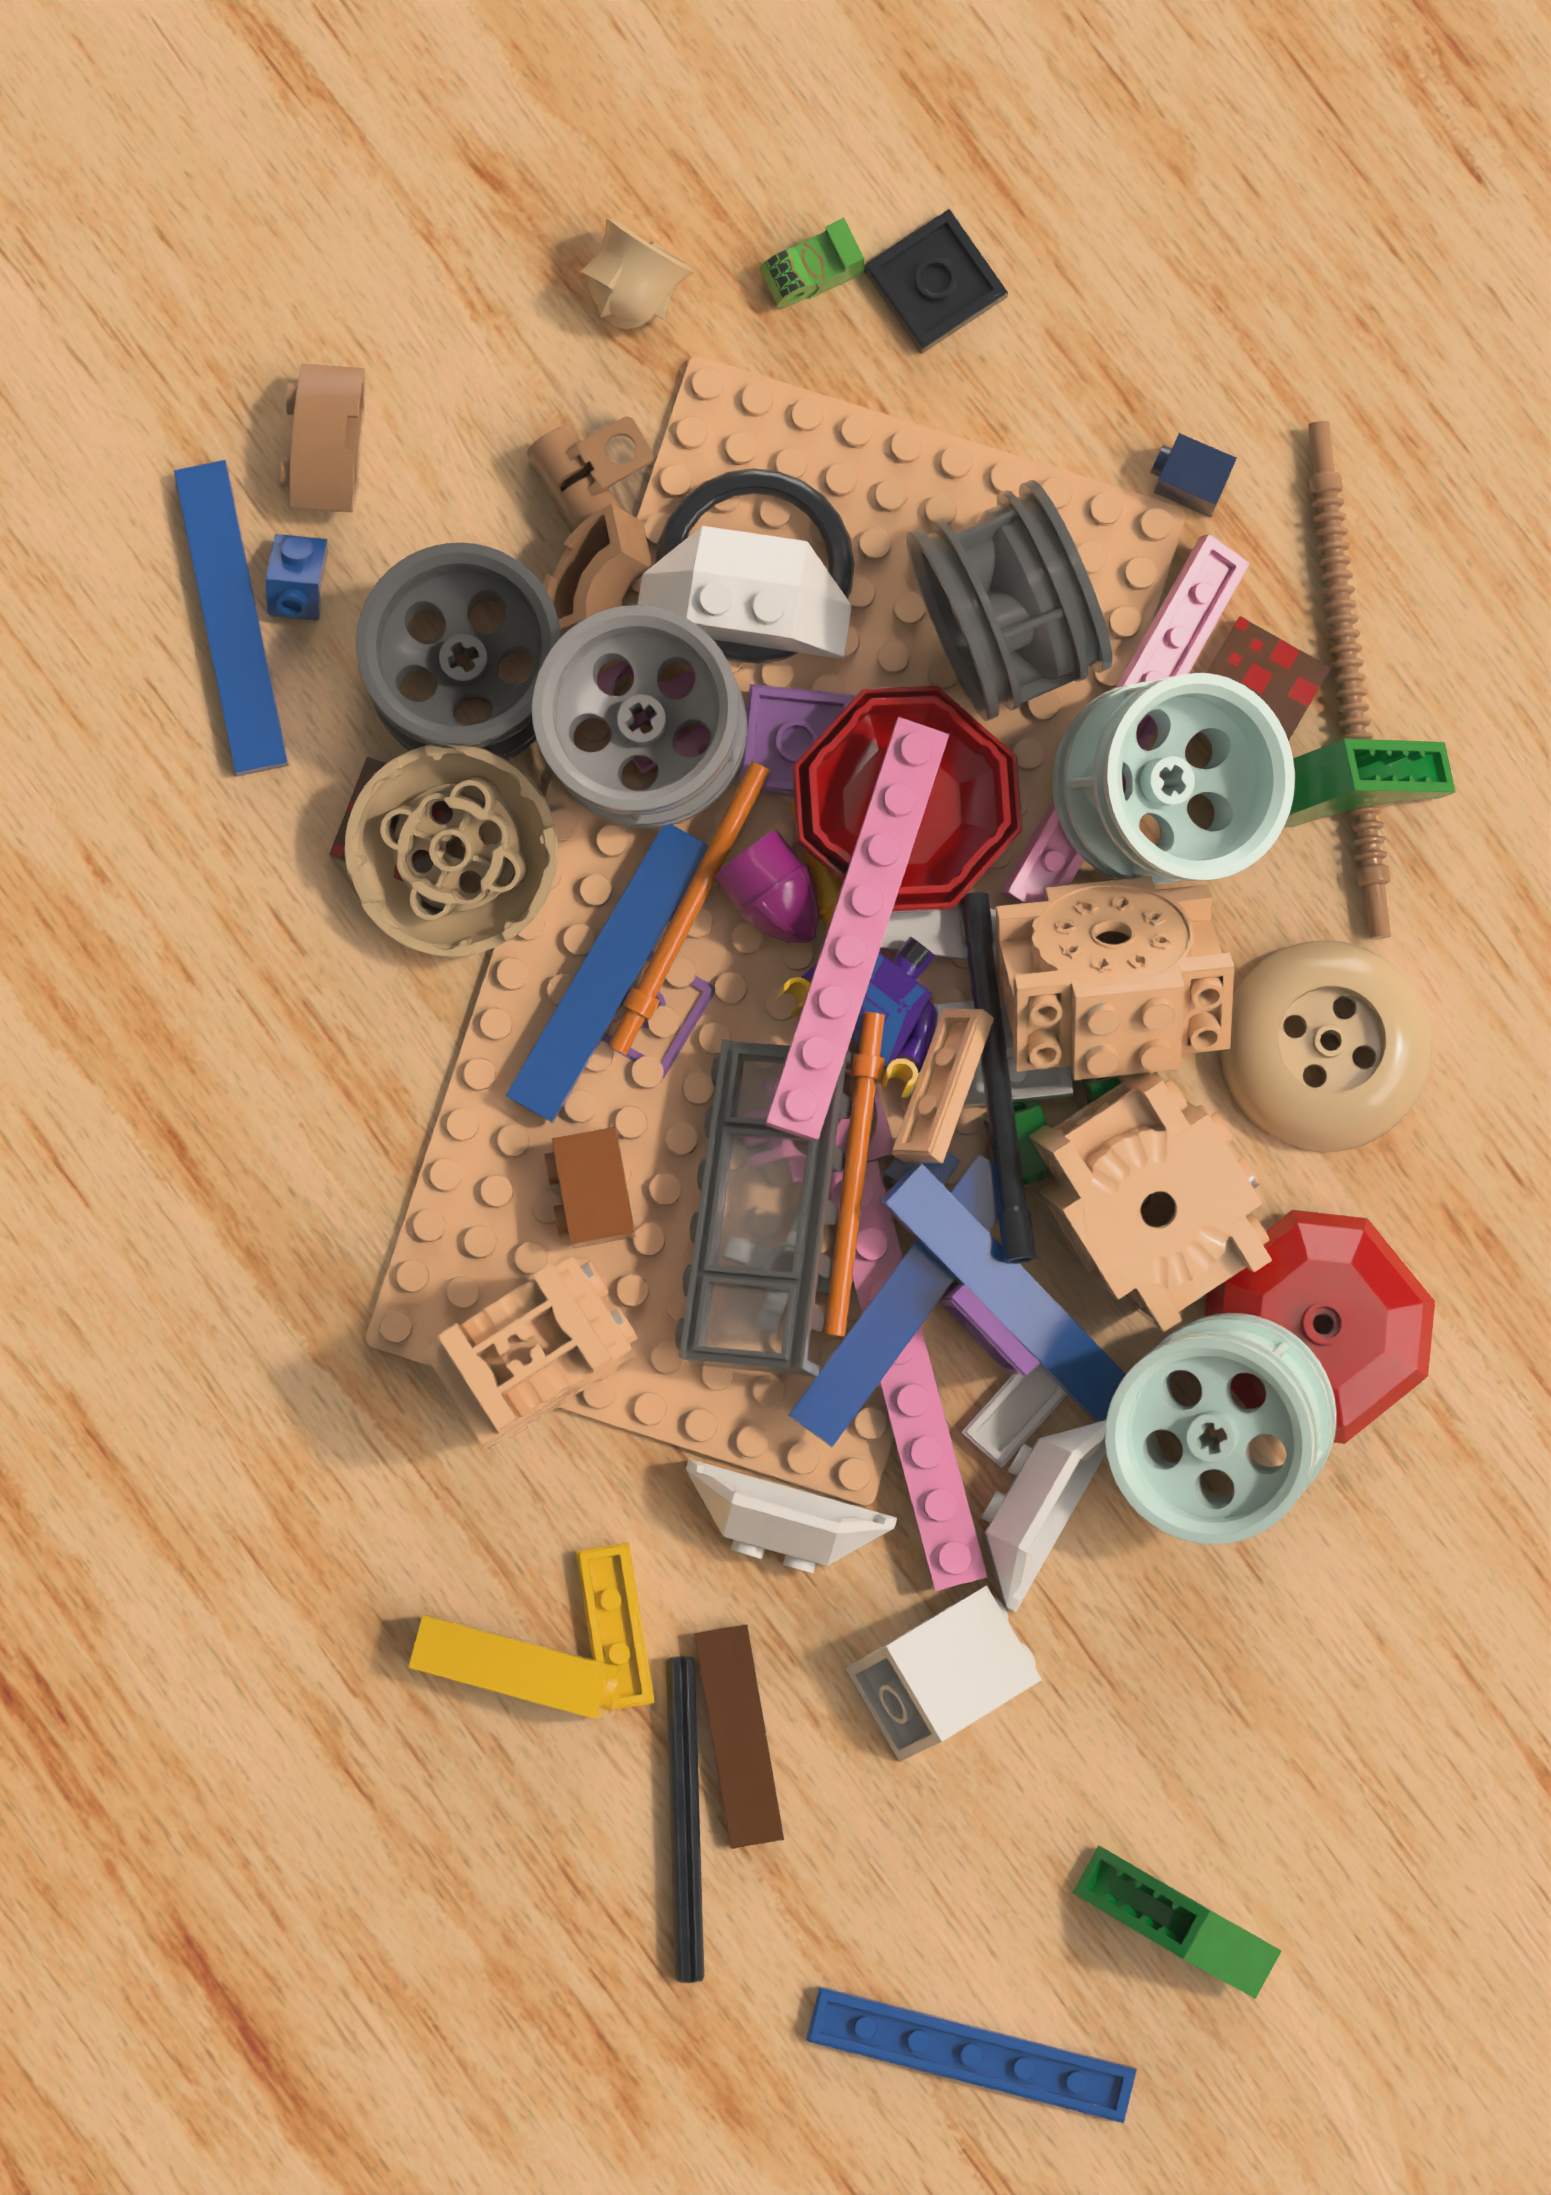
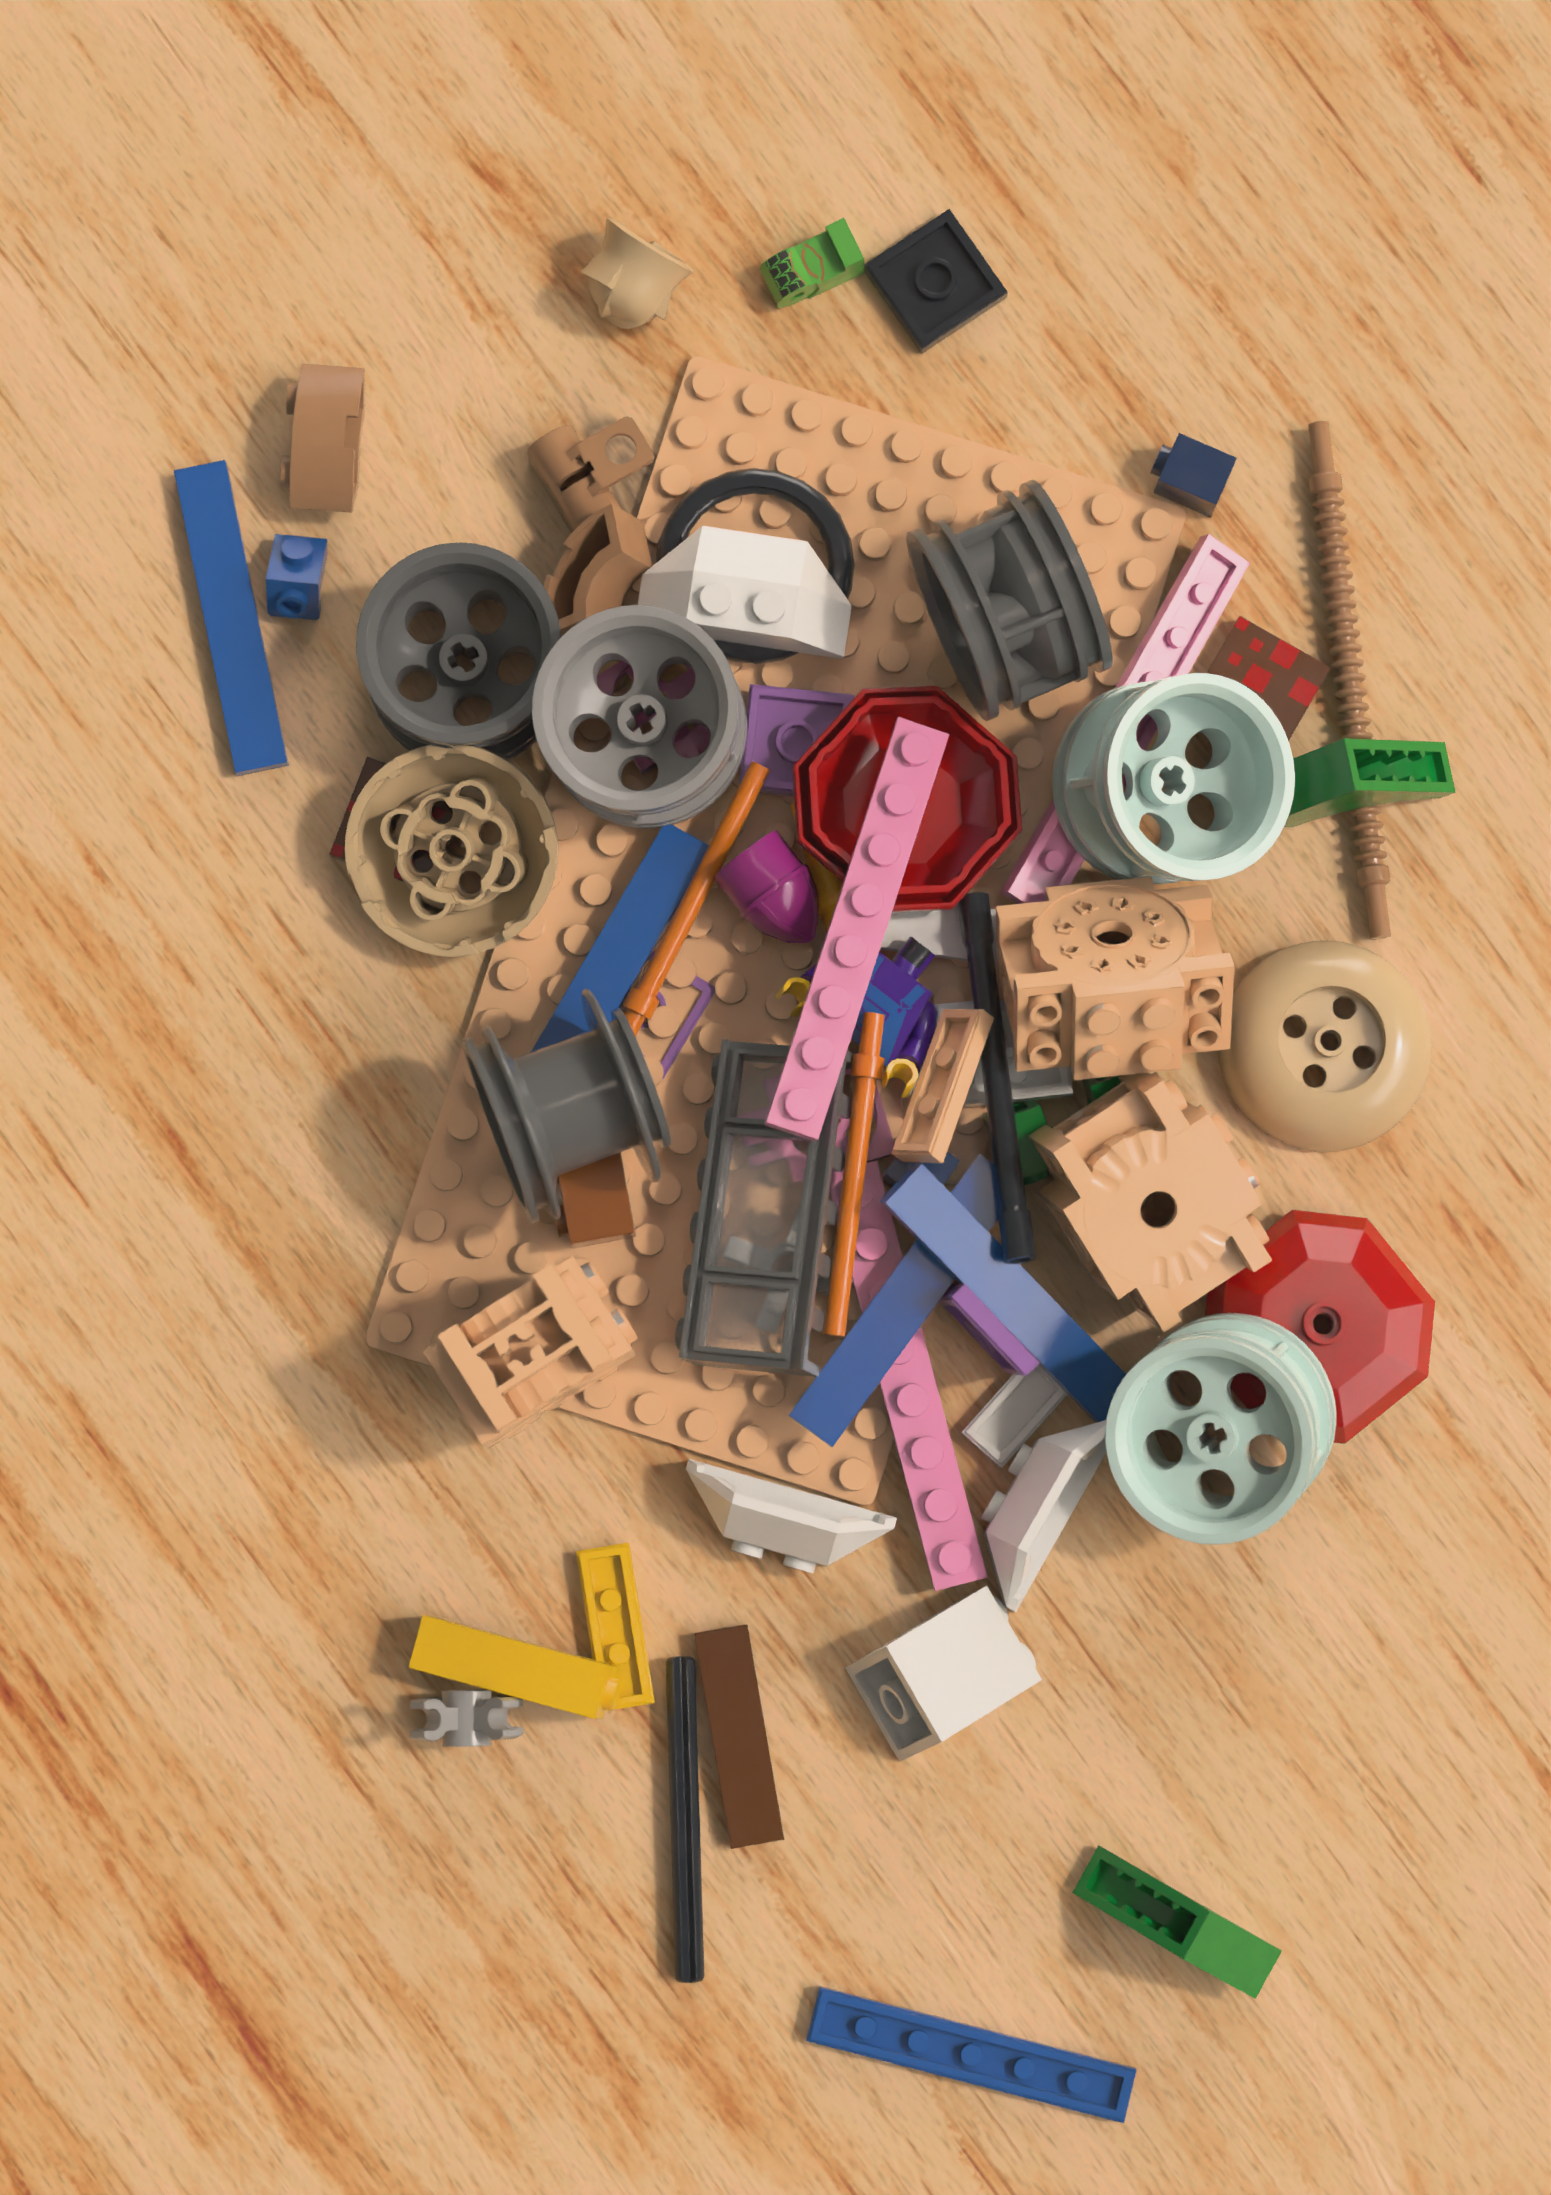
(466, 1718): none -> light grey pin
(568, 1105): none -> dark grey wheel

